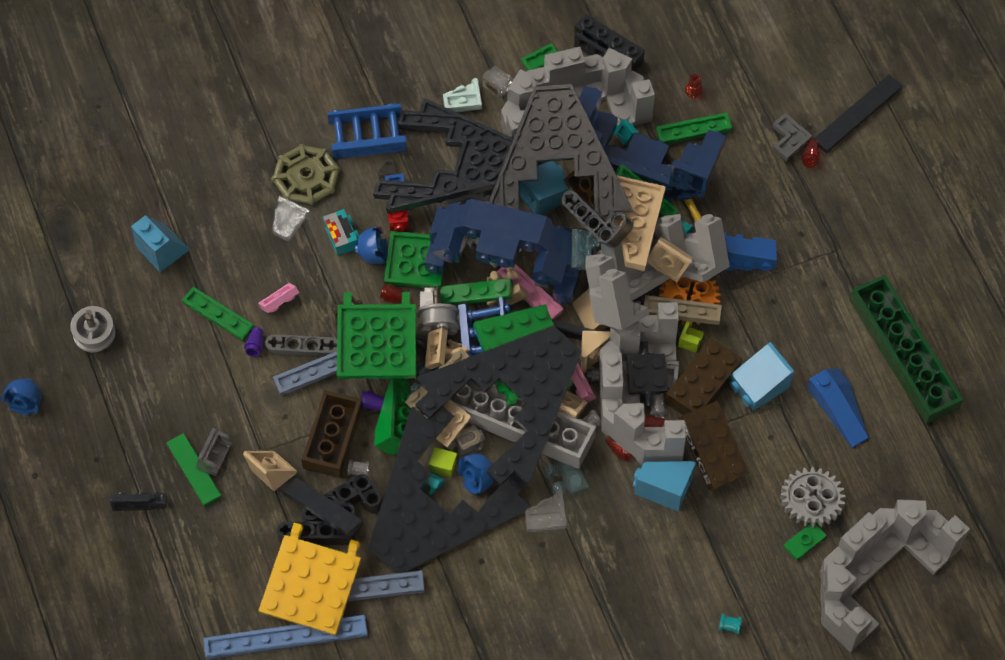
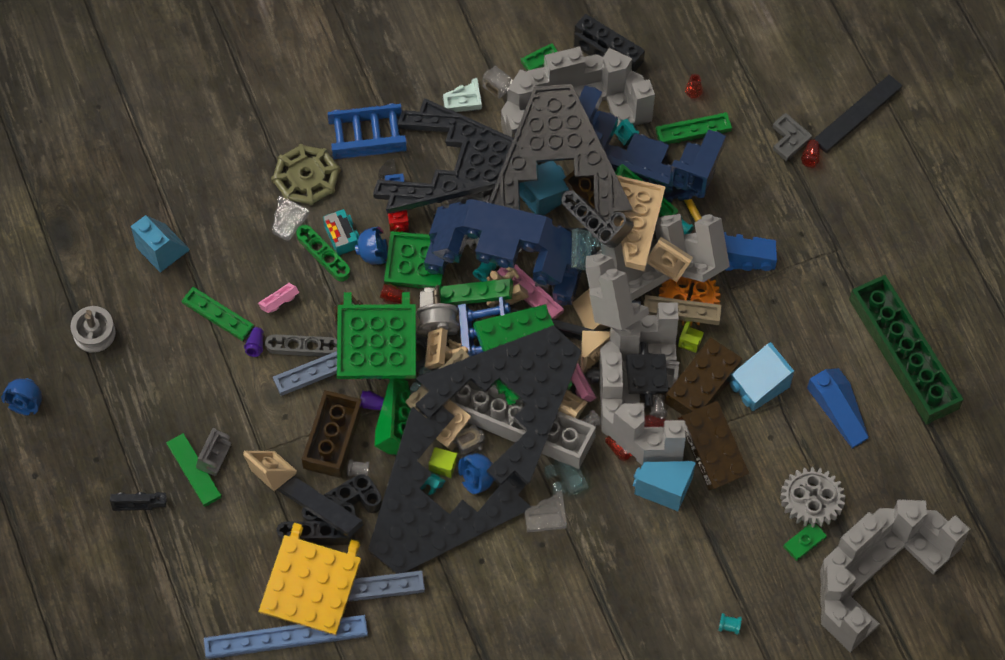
(325, 251): none -> green beam
(483, 271): none -> teal bush

